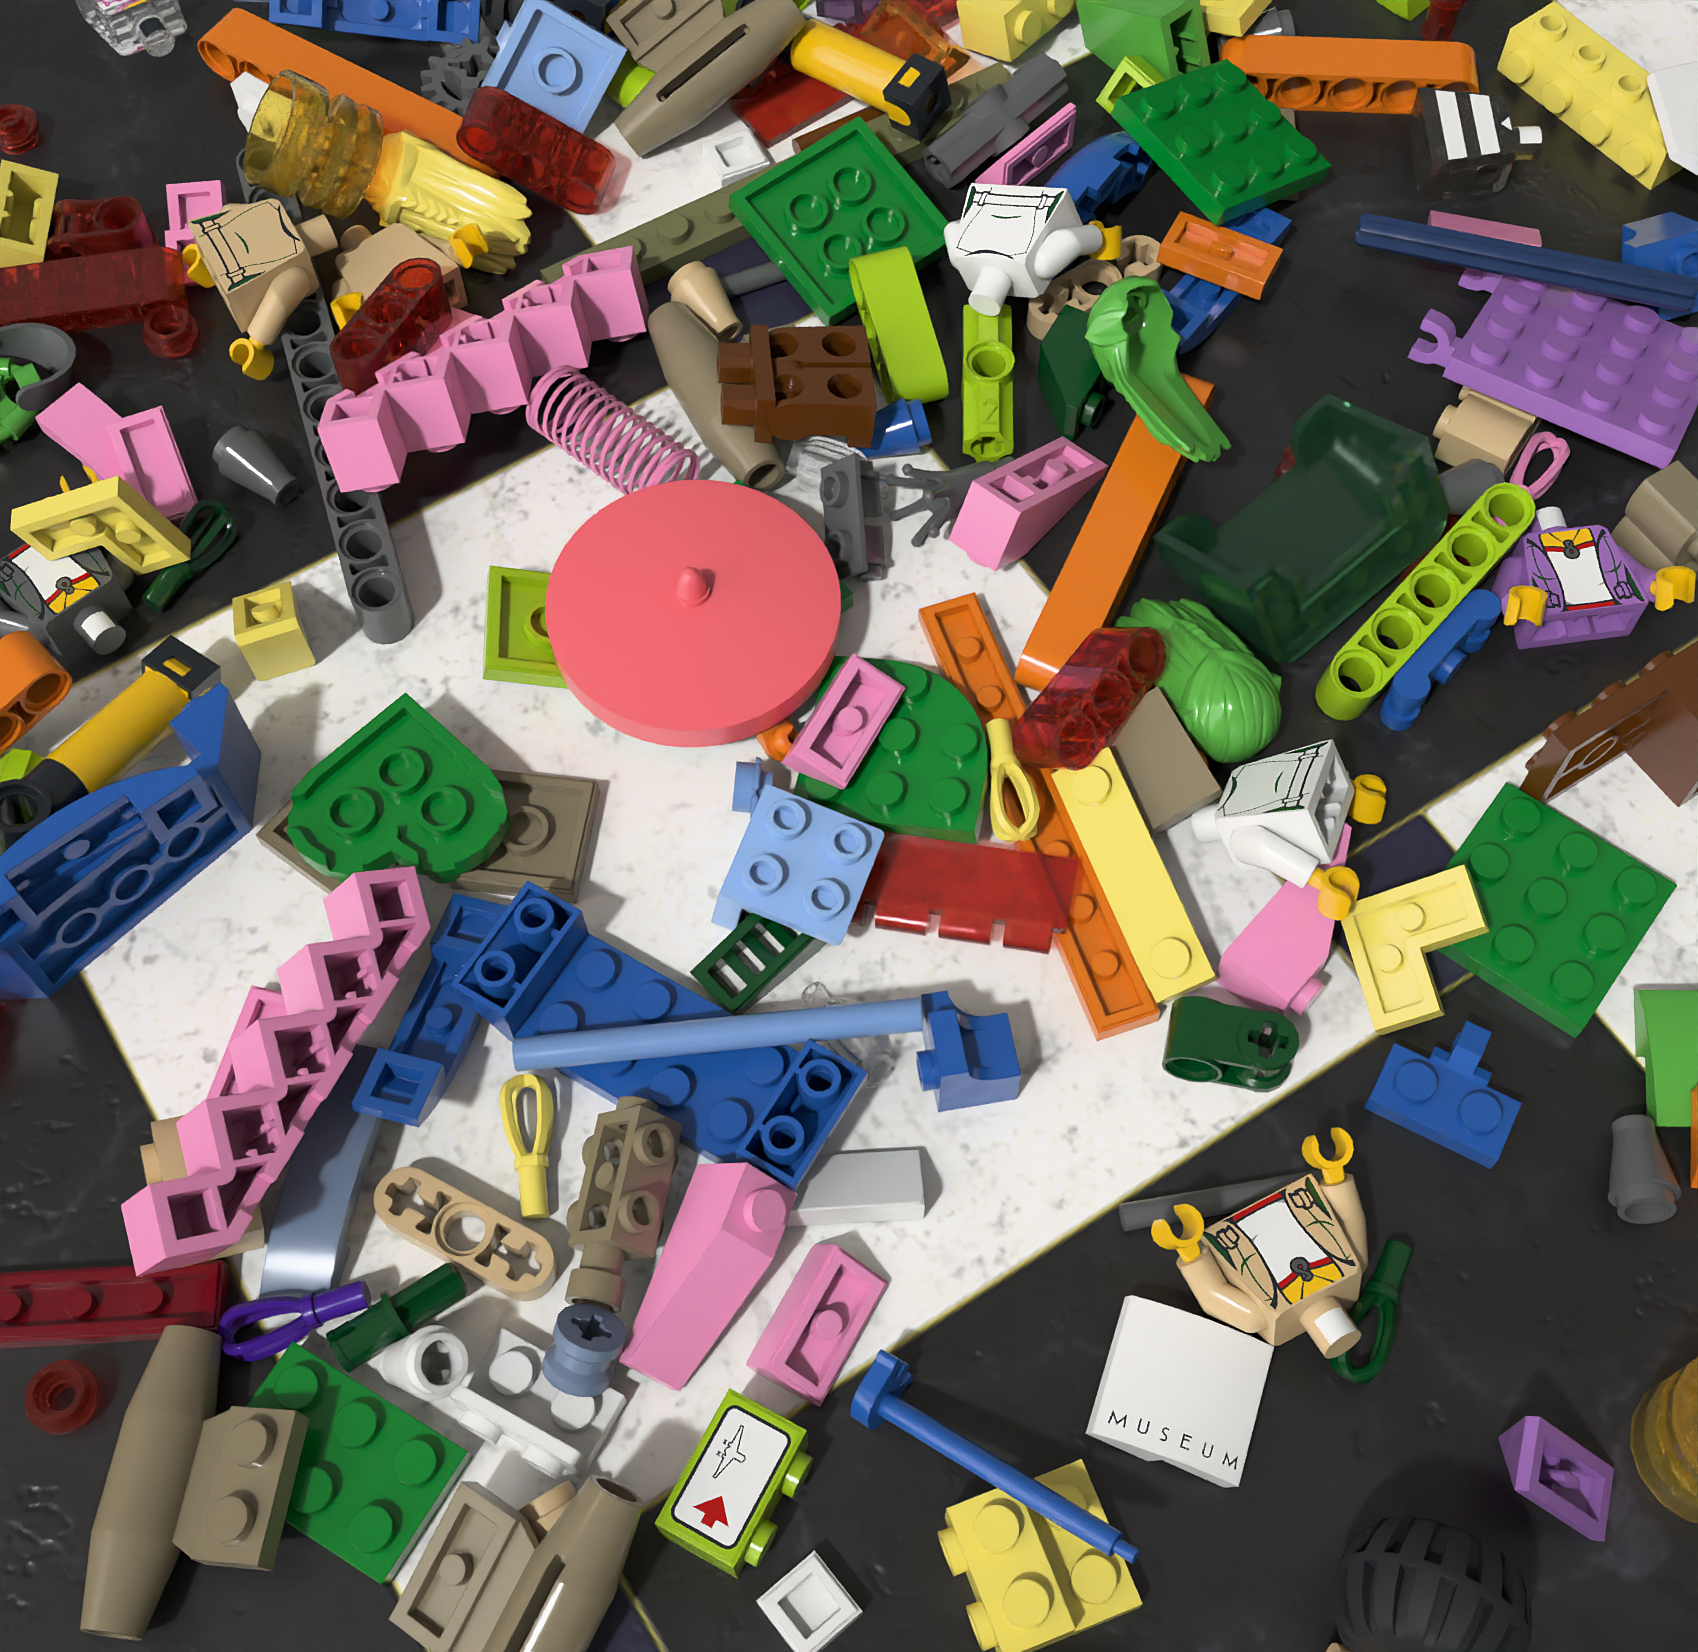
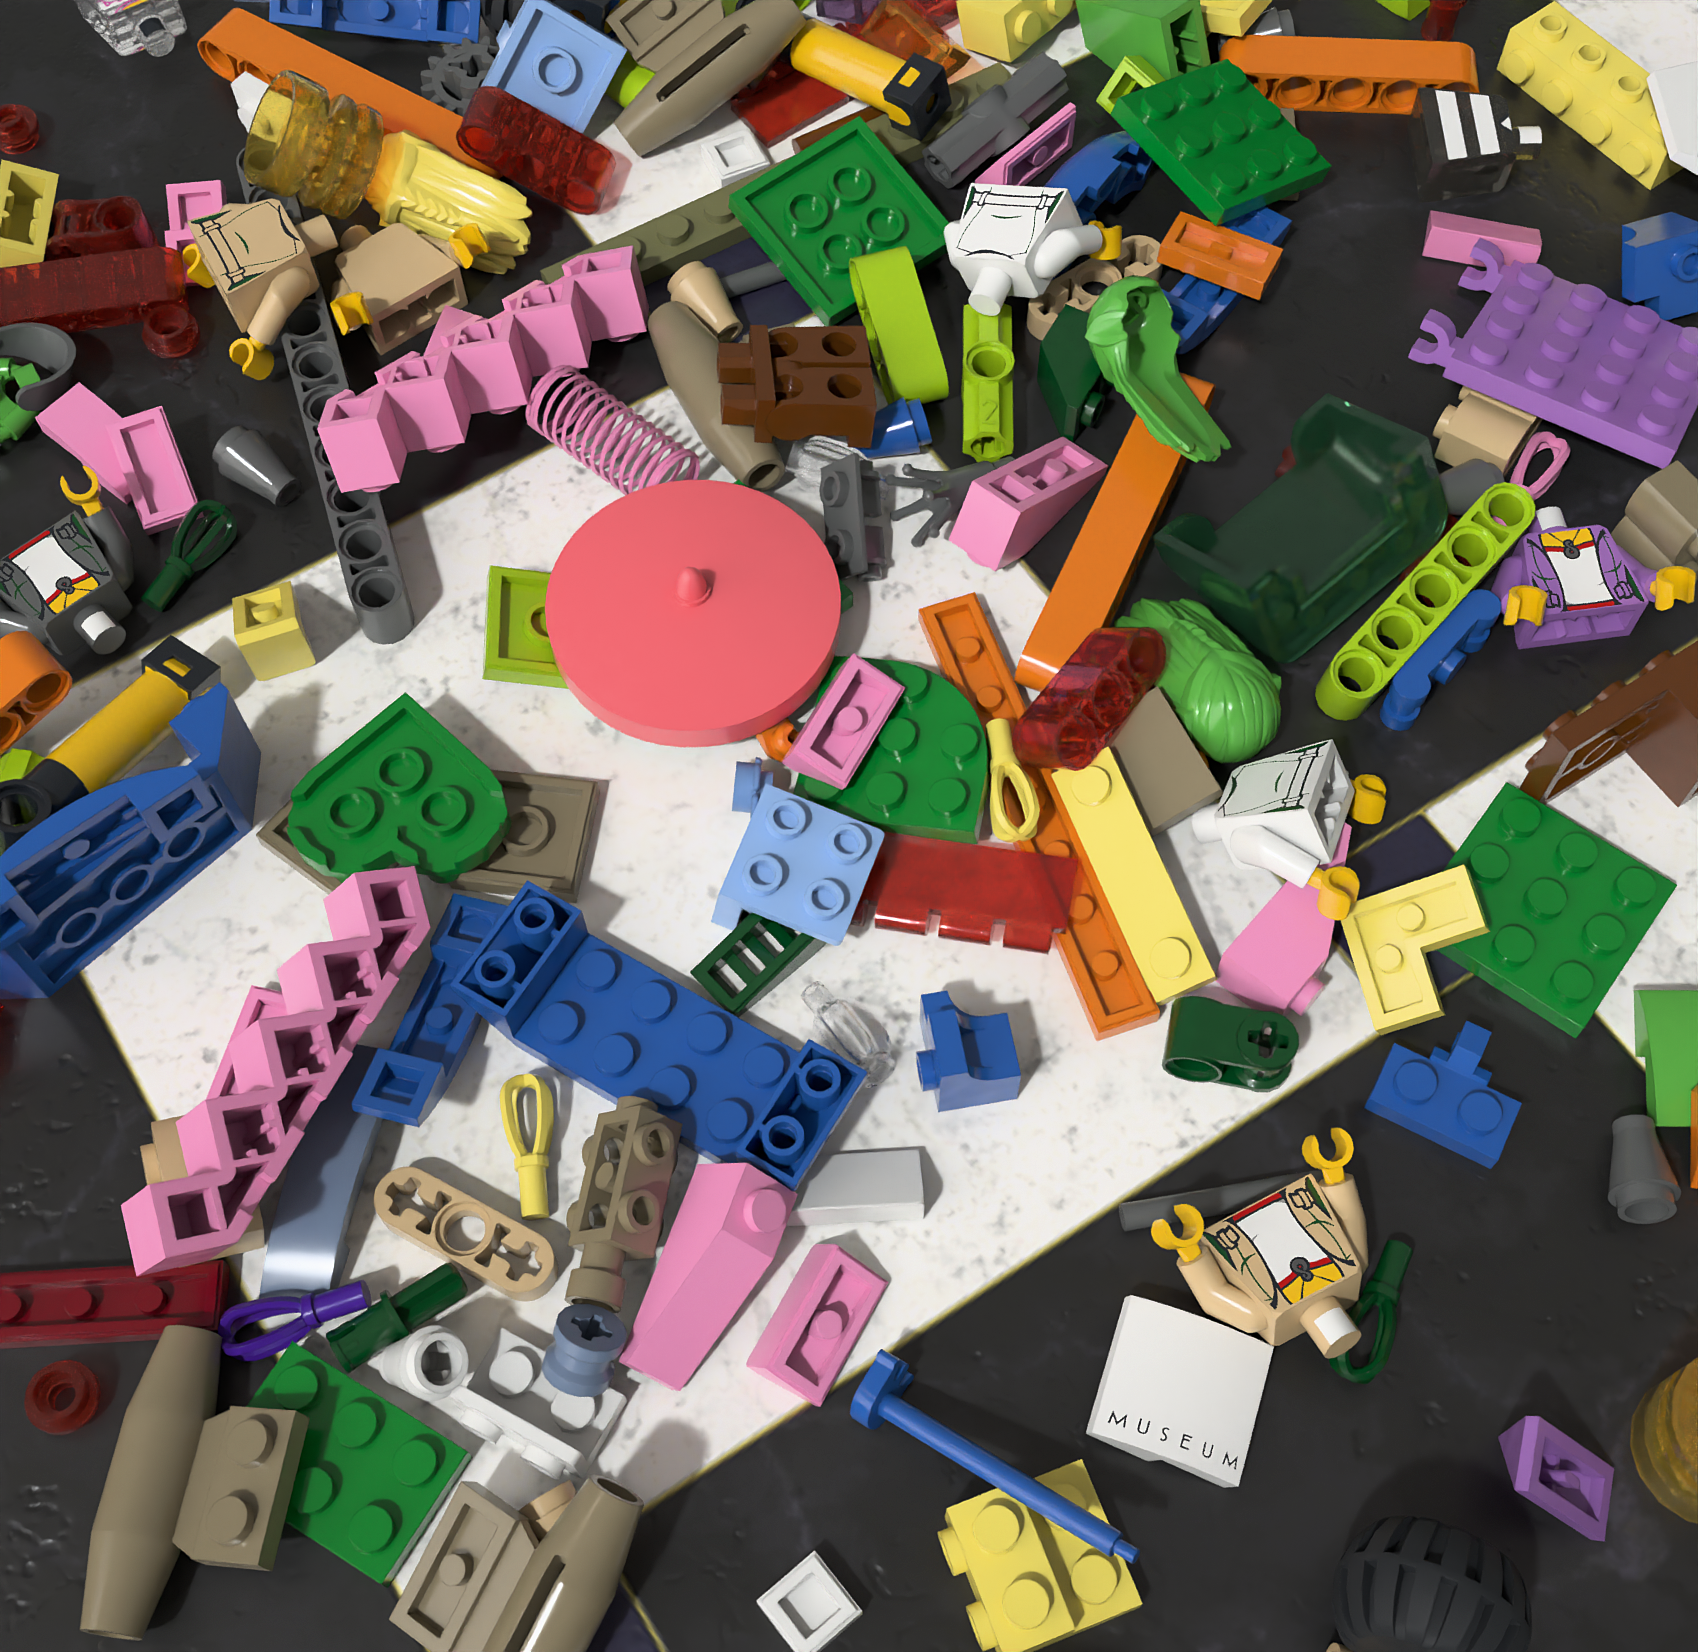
(103, 515): light yellow plate -> none
(397, 318): clear red beam -> none
(717, 1034): medium blue piece -> none
(735, 1484): brick -> none
(1527, 262): dark blue axle -> none

